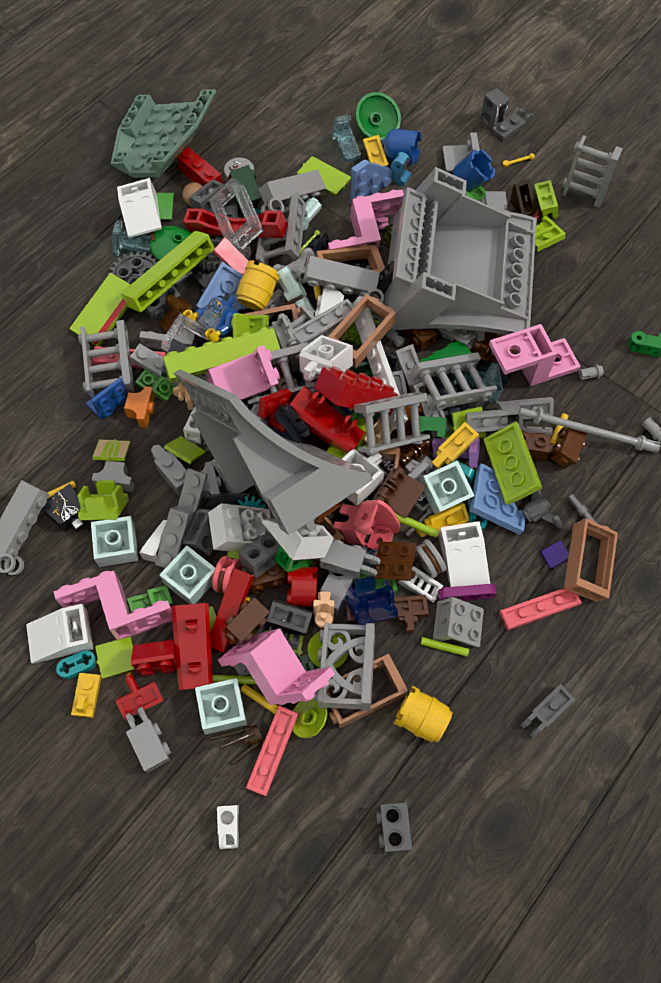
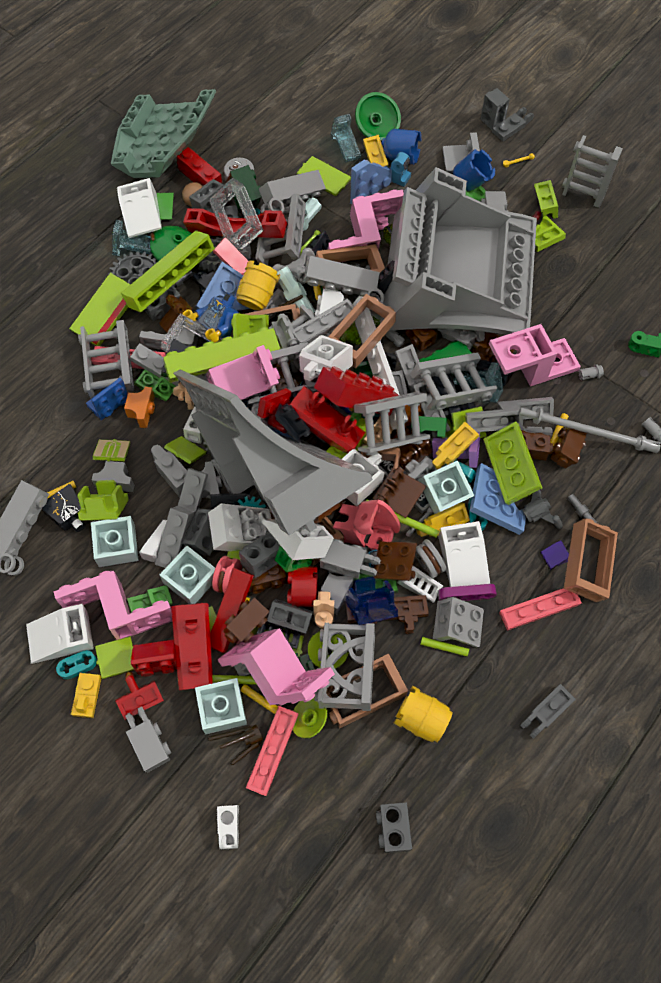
(523, 198): dark brown slope -> none

